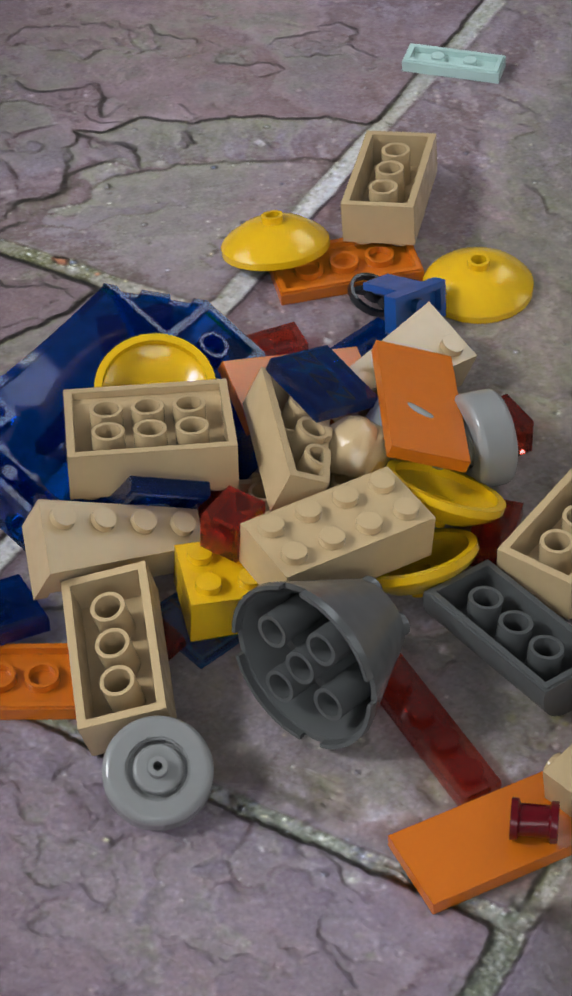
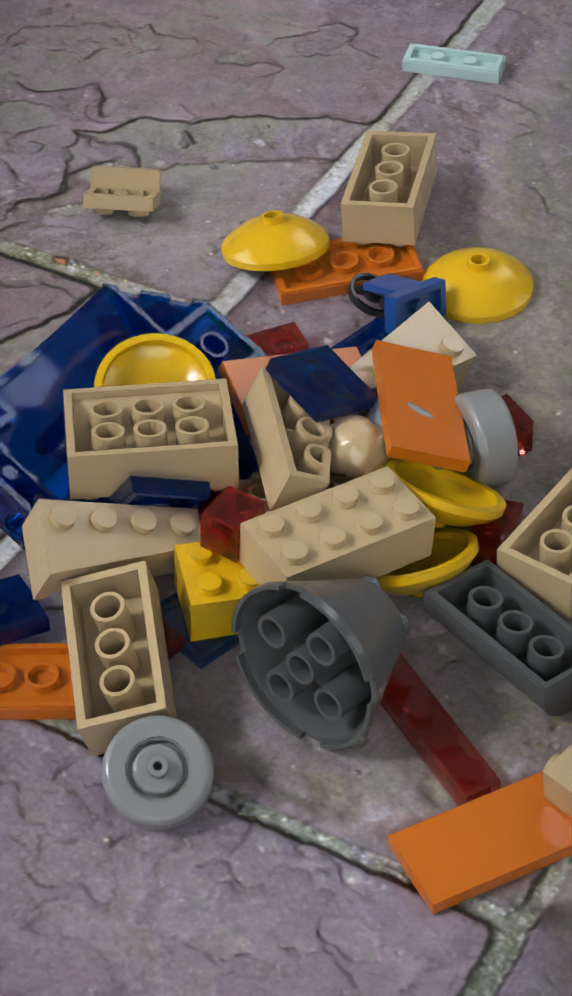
(123, 189): none -> tan bracket
(534, 820): dark red bush -> none

